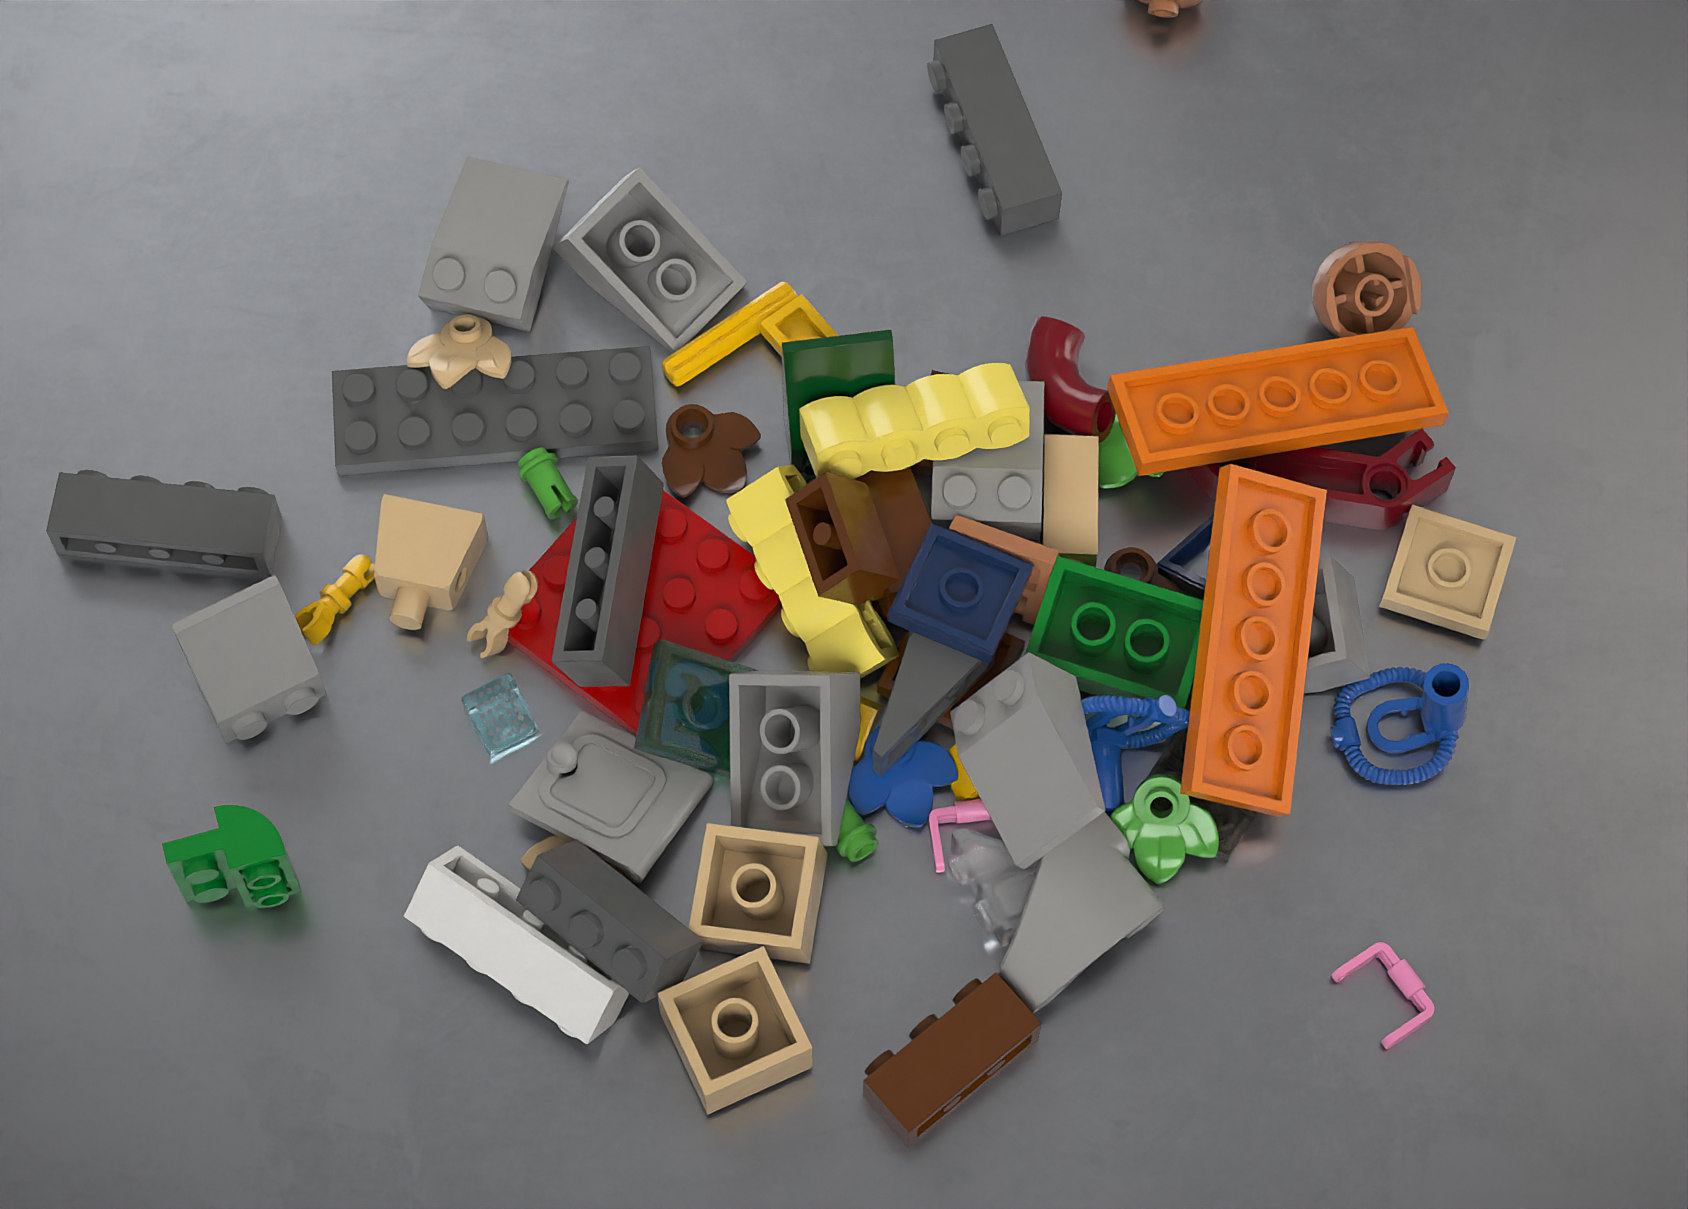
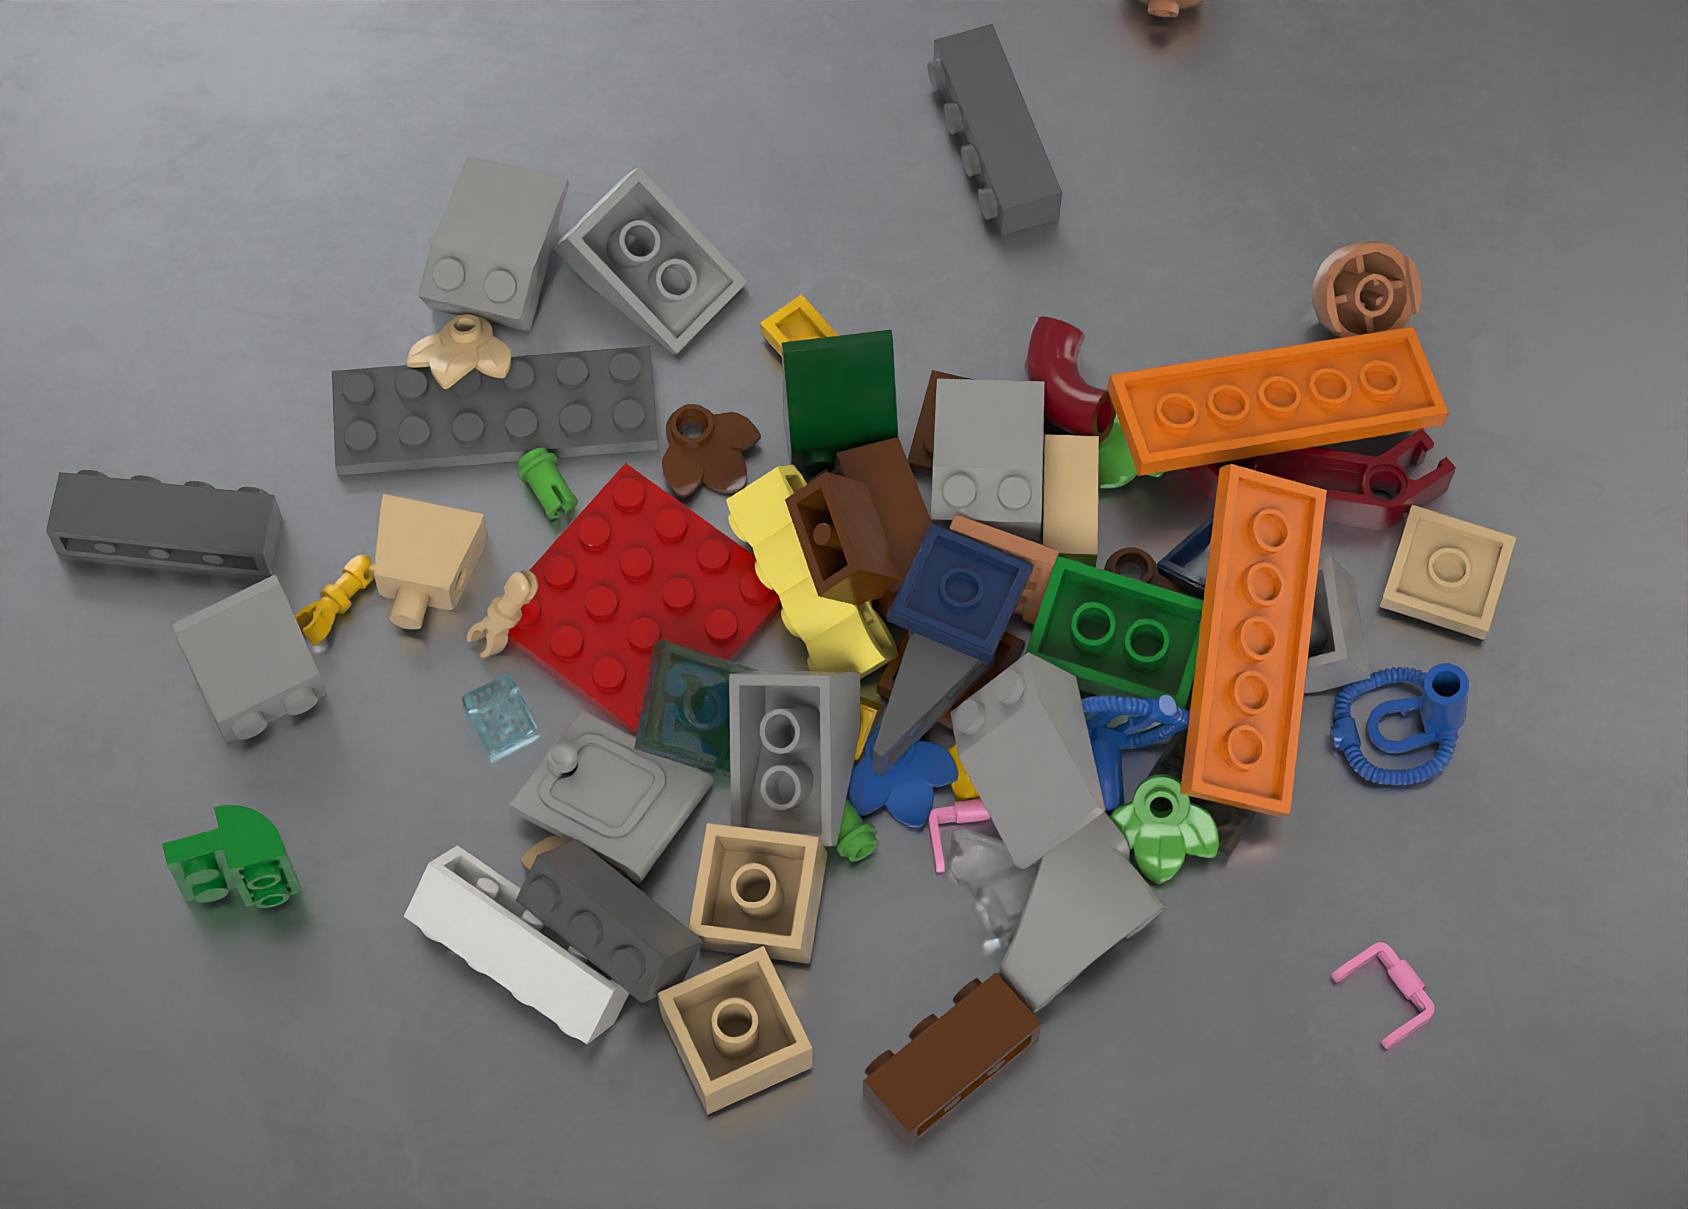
(608, 571): dark grey brick -> none
(725, 336): yellow axle -> none
(925, 420): light yellow brick -> none

